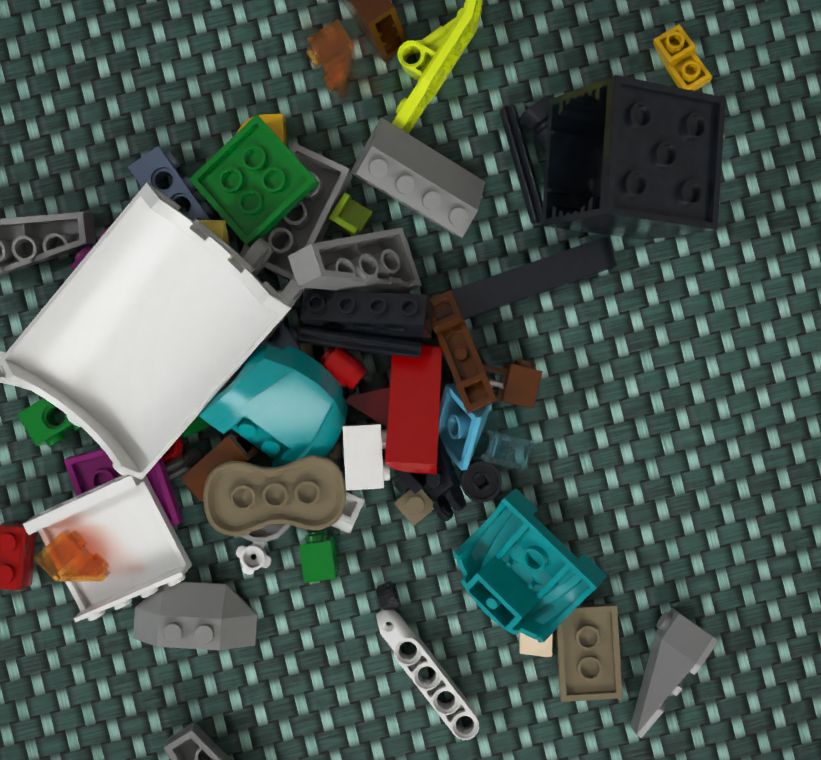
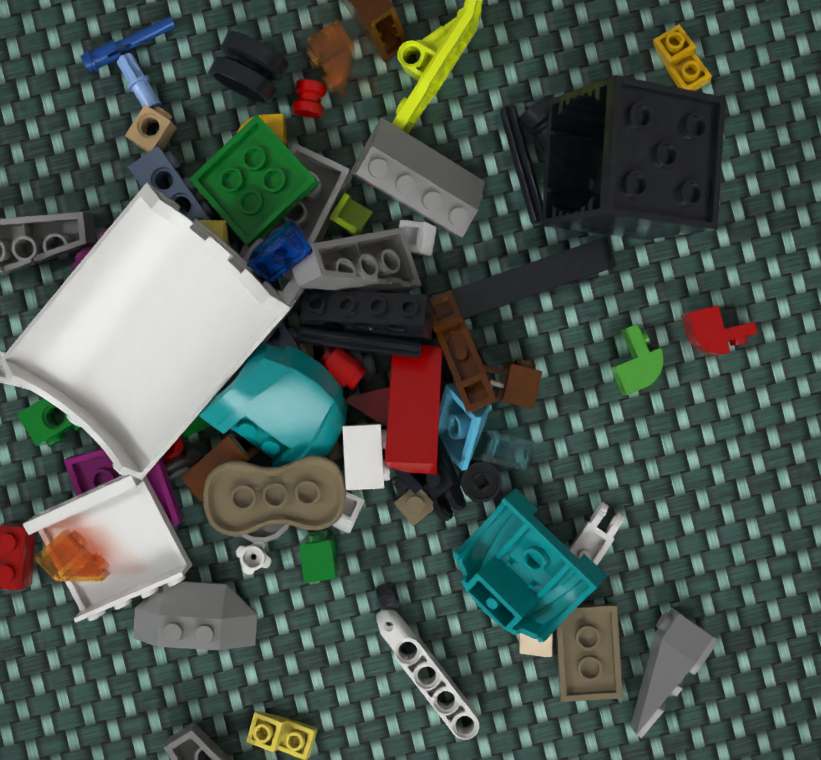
(113, 50): none -> blue pin
(138, 81): none -> light blue axle
(138, 131): none -> tan brick
(248, 67): none -> black wheel
(279, 252): none -> clear blue slope
(281, 734): none -> light yellow slope
(309, 98): none -> red wheel
(419, 236): none -> white slope
(594, 541): none -> white hinge
(644, 365): none -> bright green brick
(707, 333): none -> red brick

